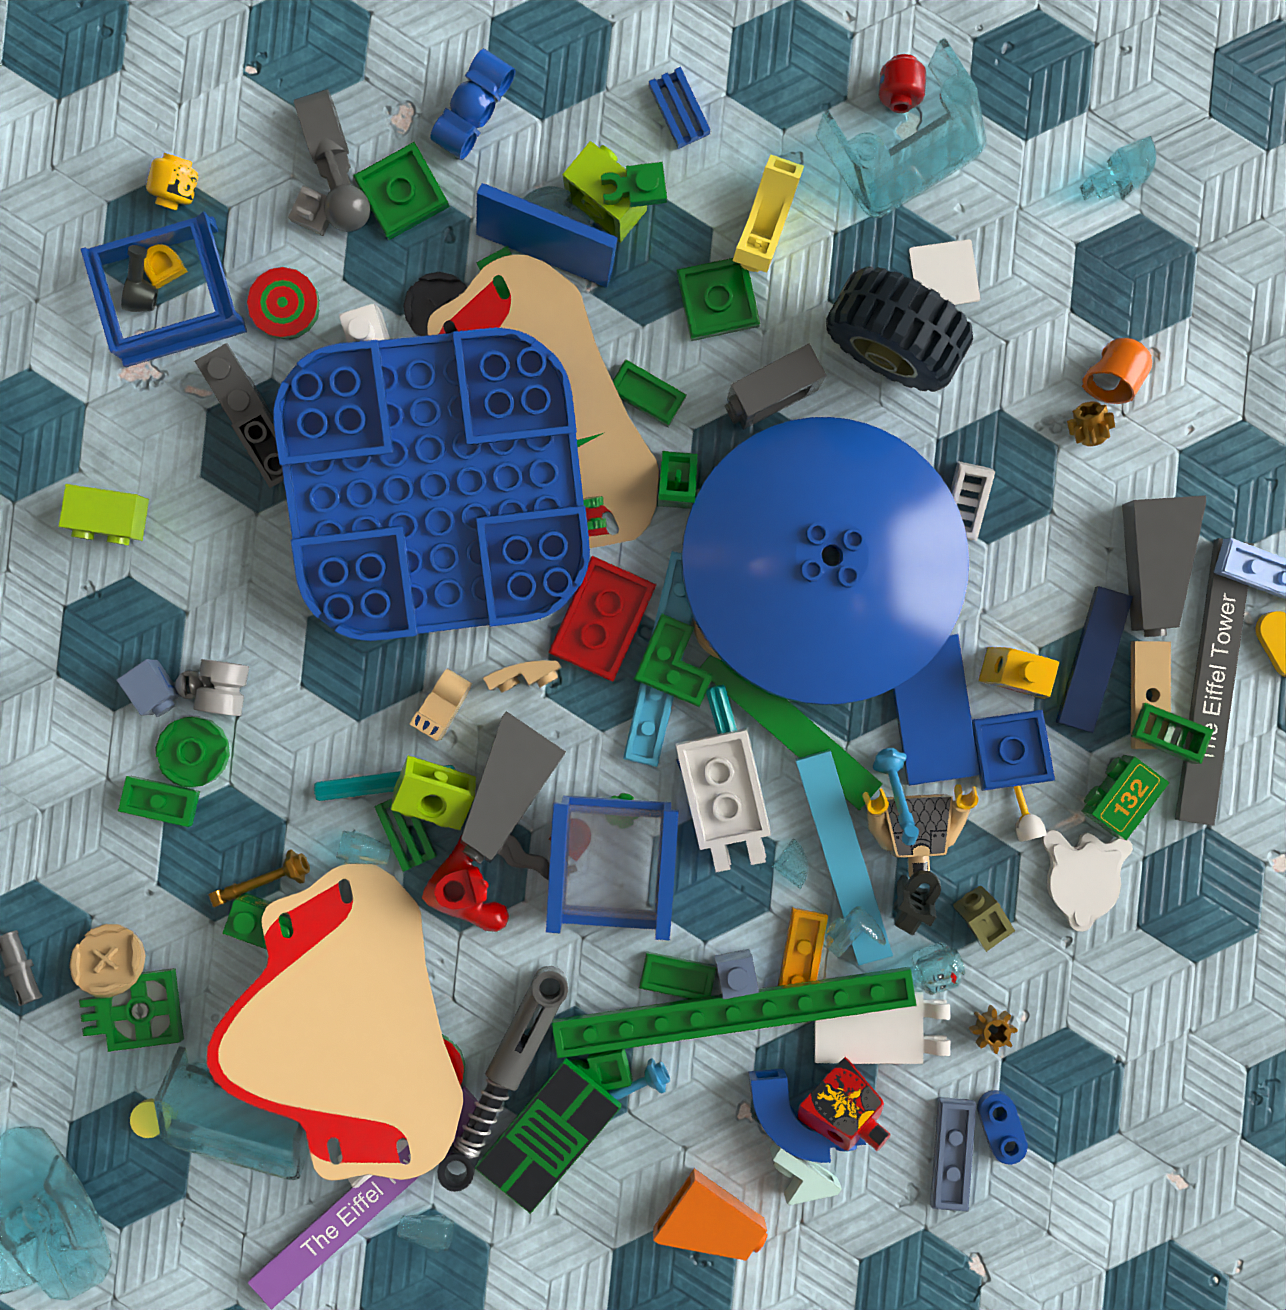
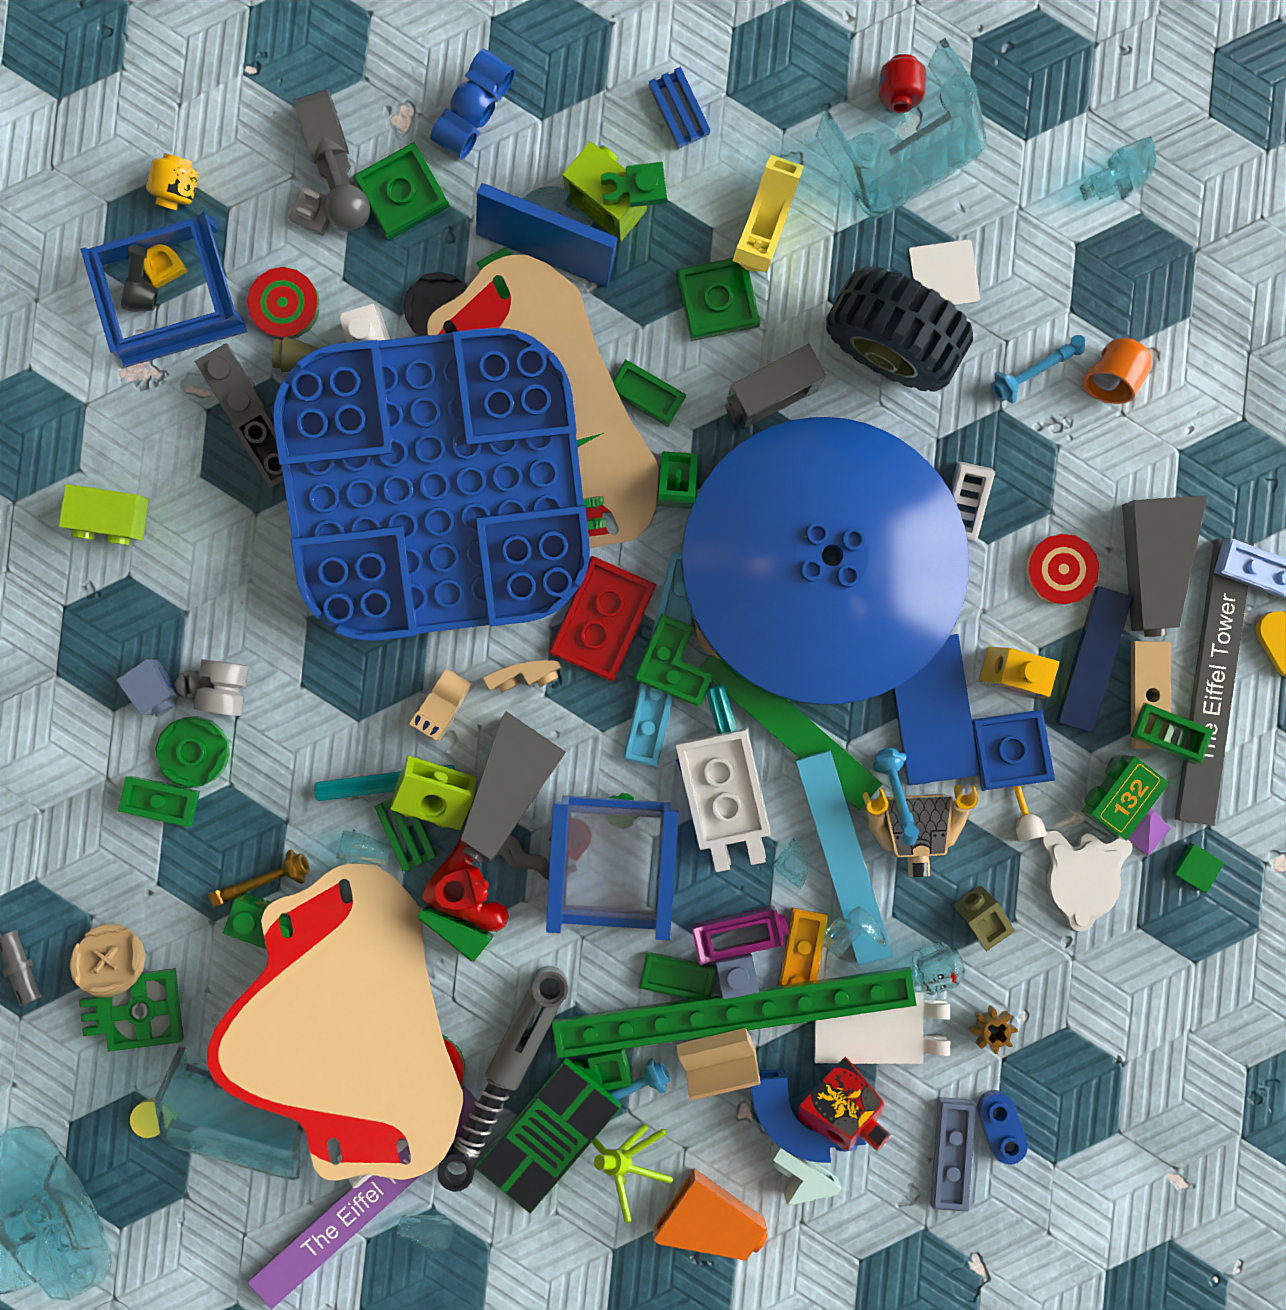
(289, 352): none -> olive cone
(459, 934): none -> green slope
(619, 1162): none -> lime plant
(702, 930): none -> magenta window
(719, 1063): none -> tan panel
(916, 904): pearl dark grey hips -> none
(1006, 386): none -> dark azure piece
(1062, 569): none -> red tile
(1091, 423): pearl gold gear -> none
(1149, 832): none -> medium lavender slope
(1198, 867): none -> green tile

